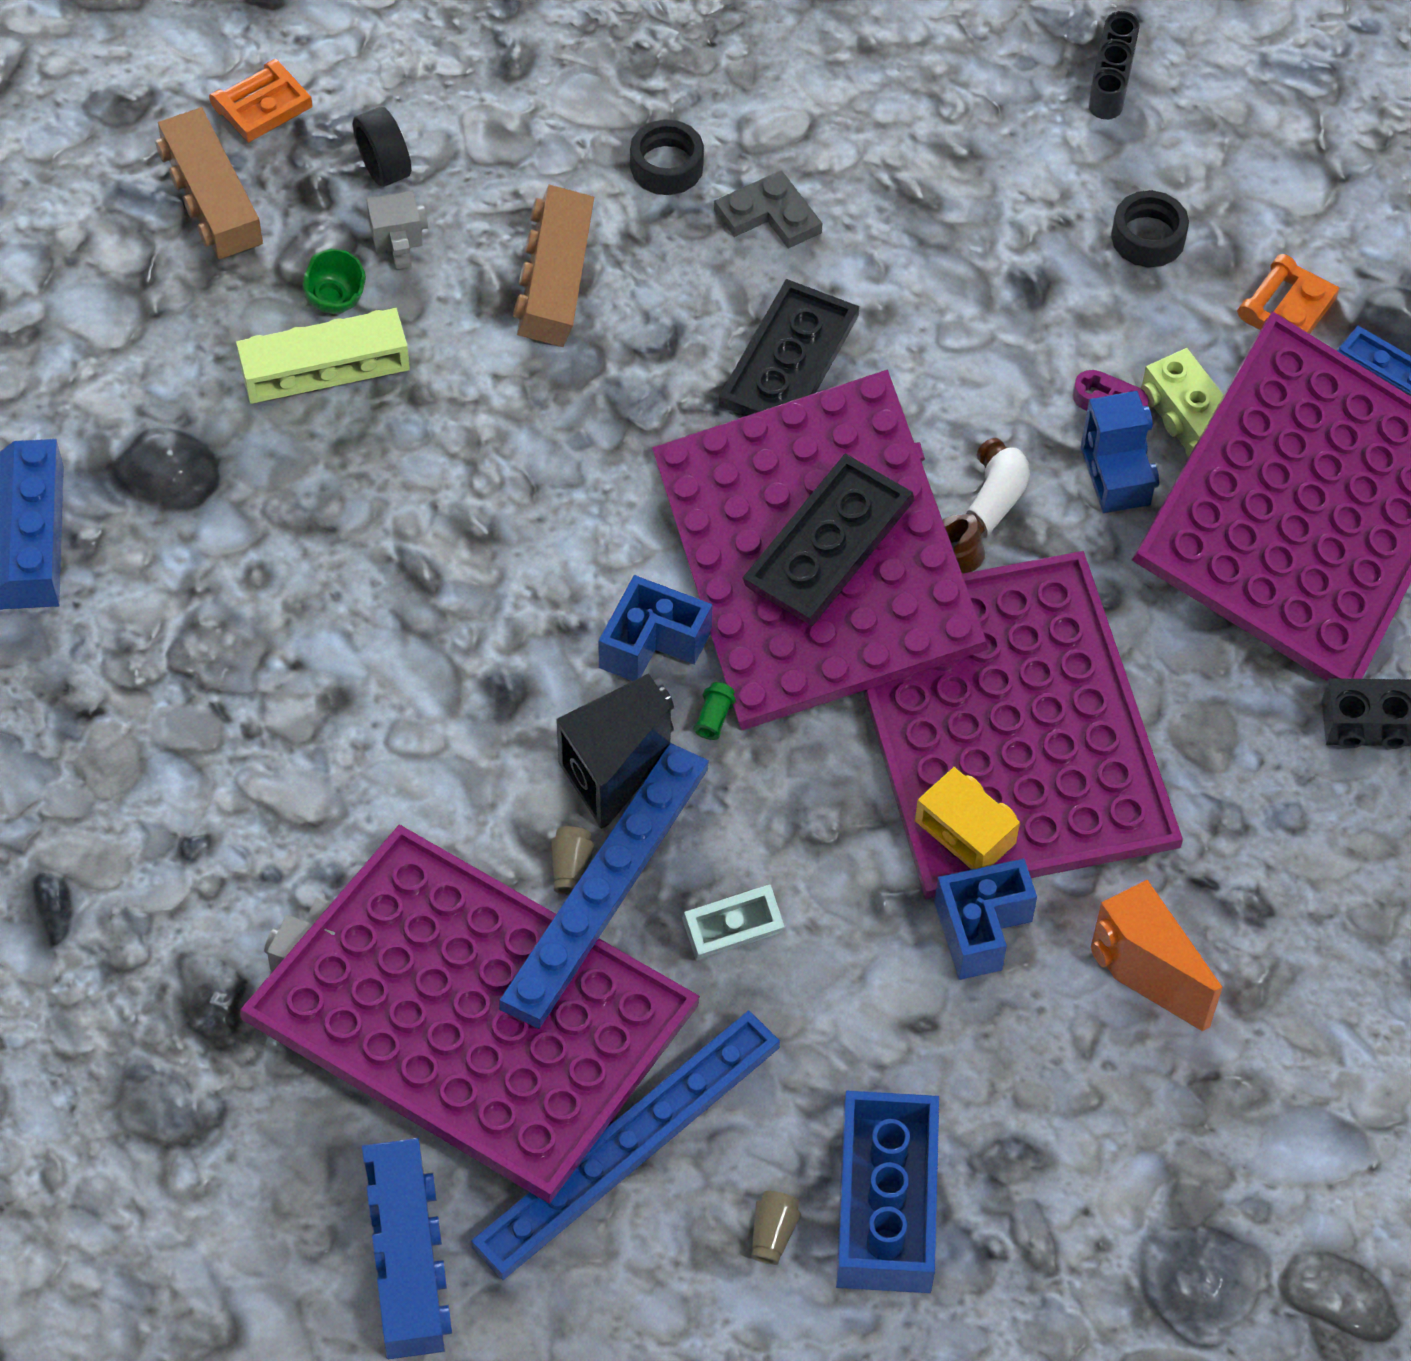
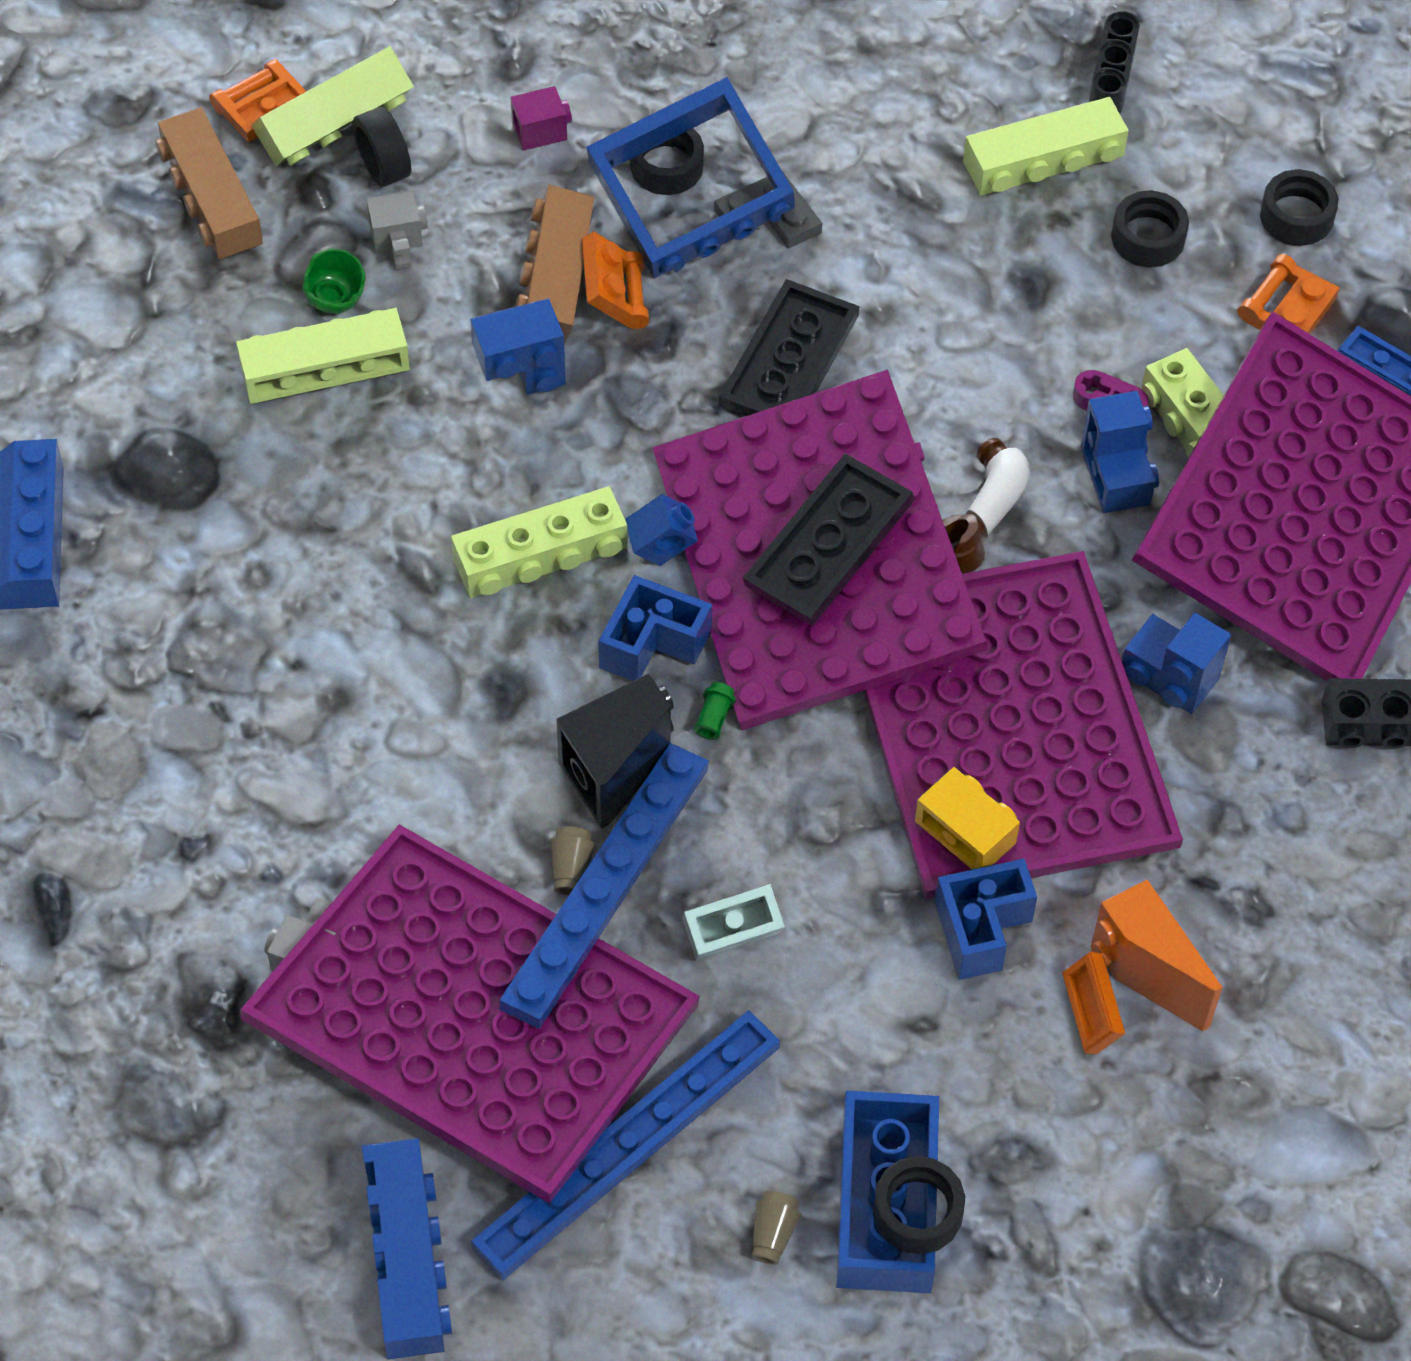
(331, 106): none -> yellowish green brick
(522, 342): none -> blue brick
(539, 542): none -> yellowish green brick
(540, 118): none -> magenta brick
(605, 280): none -> orange plate
(661, 529): none -> blue brick
(664, 126): none -> blue window
(925, 1171): none -> black tyre
(1045, 146): none -> yellowish green brick
(1093, 1003): none -> orange tile
(1177, 662): none -> blue brick
(1300, 184): none -> black tyre

